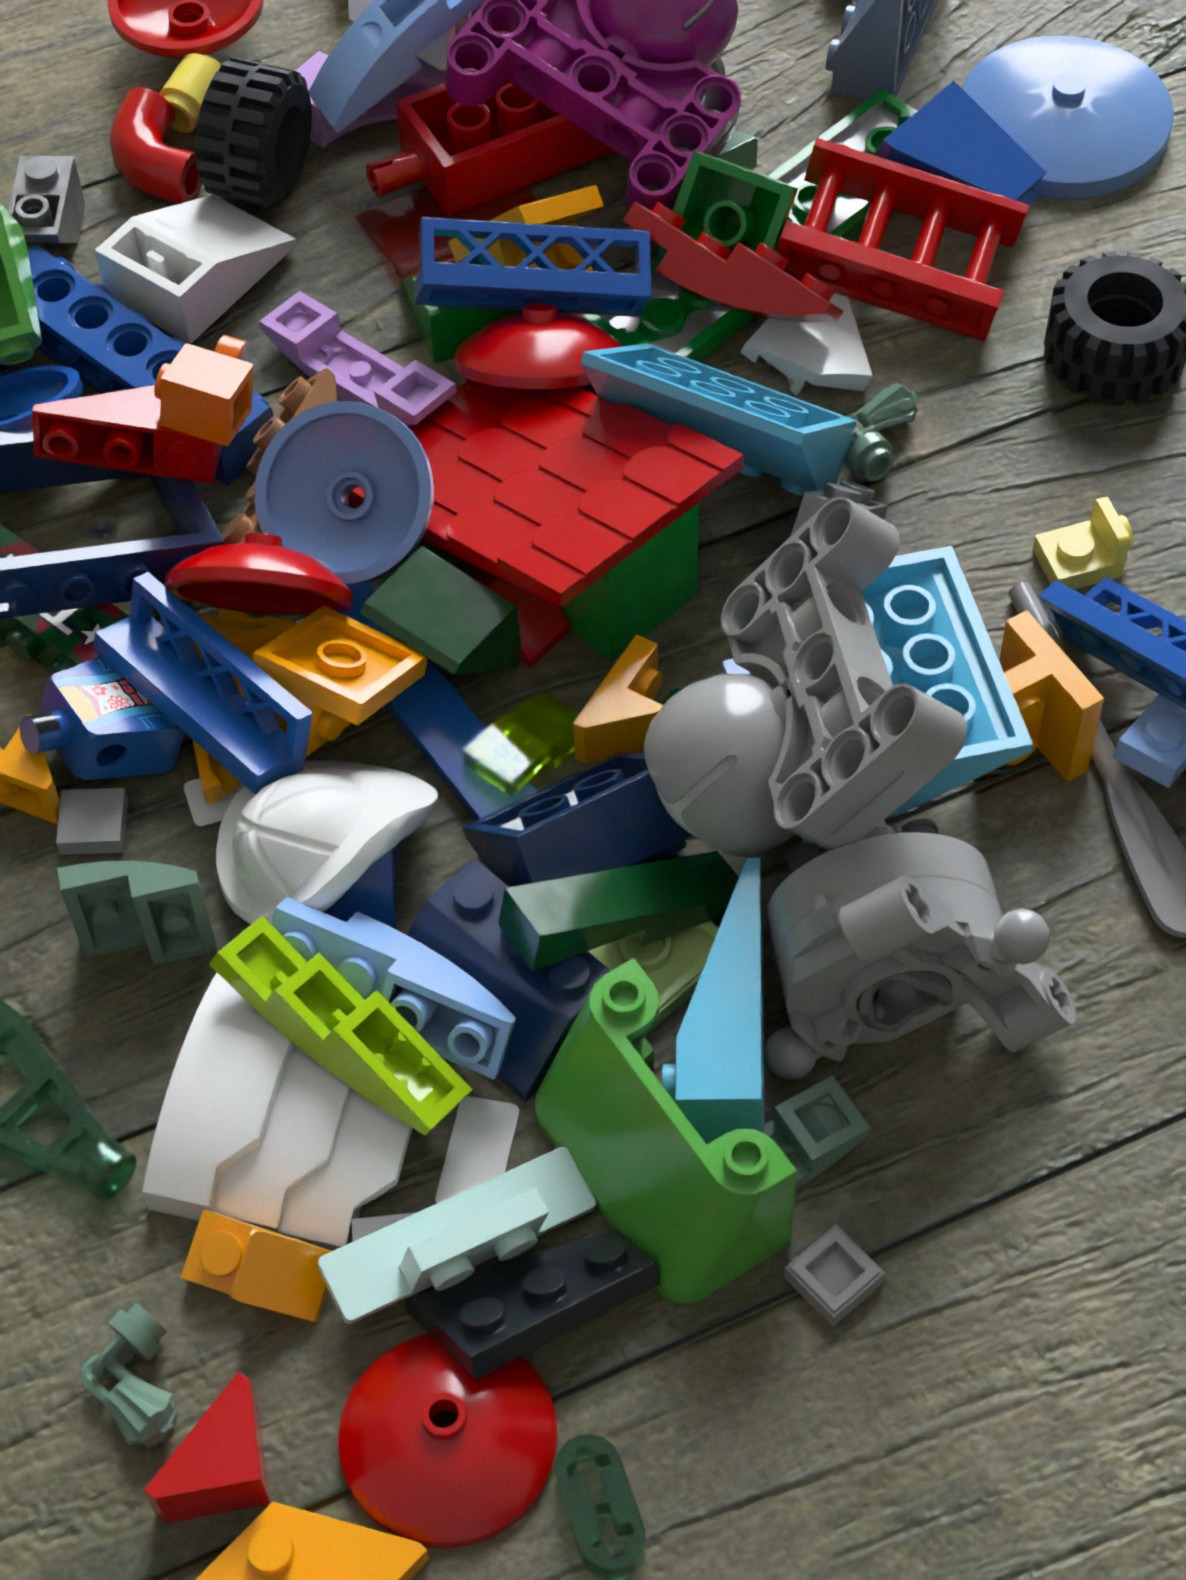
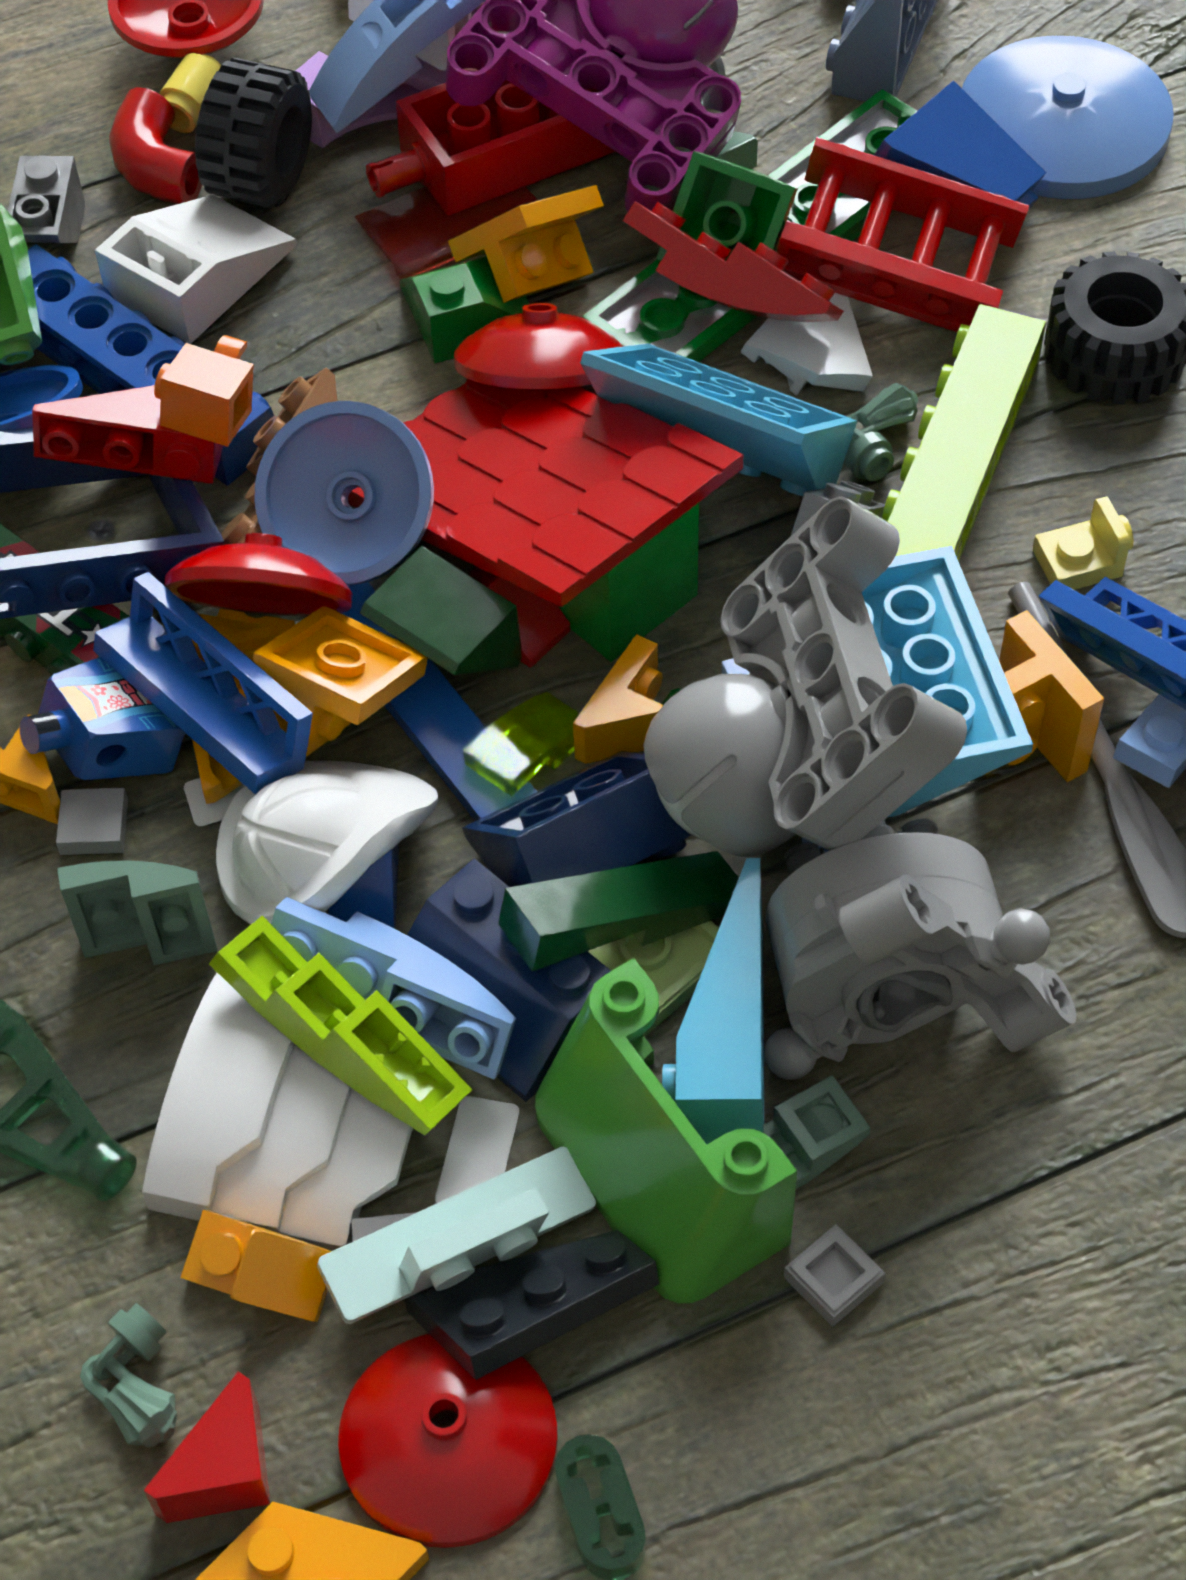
(314, 340): lavender slope -> none
(514, 287): blue fence -> none
(965, 431): none -> brick

